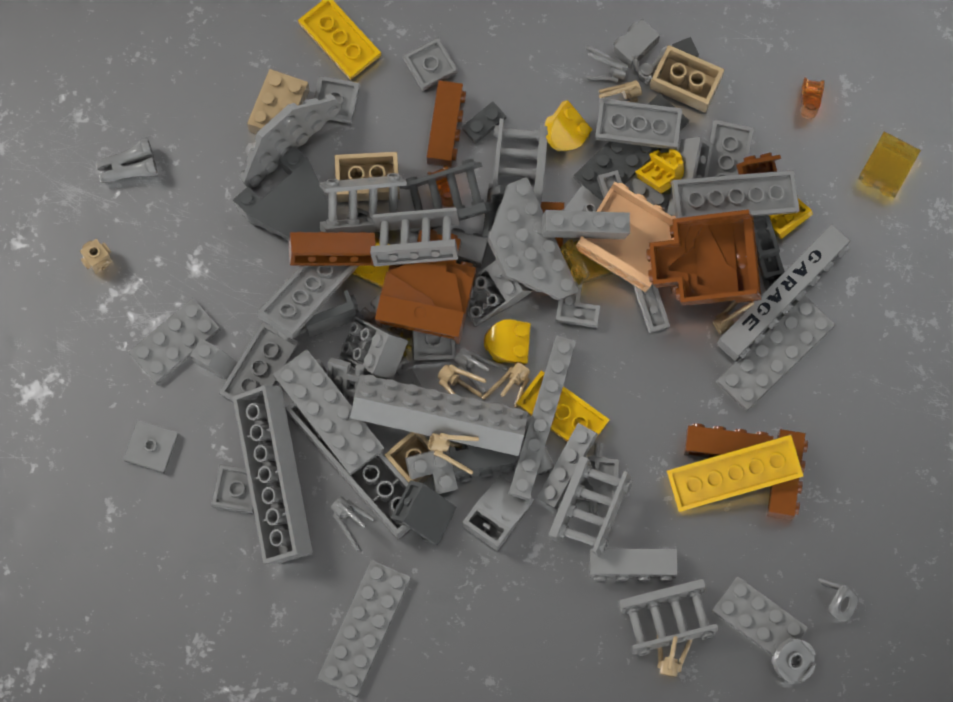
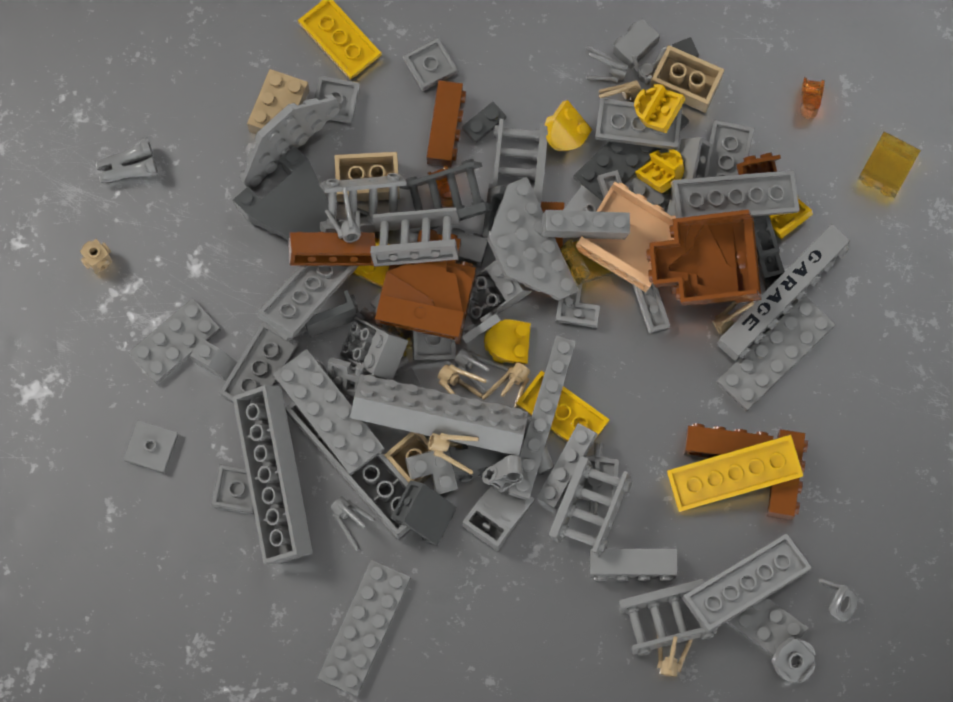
(350, 230): none -> light grey plant
(487, 322): none -> light grey plate
(505, 473): none -> light grey piece
(658, 107): none -> yellow slope
(746, 583): none -> light grey plate

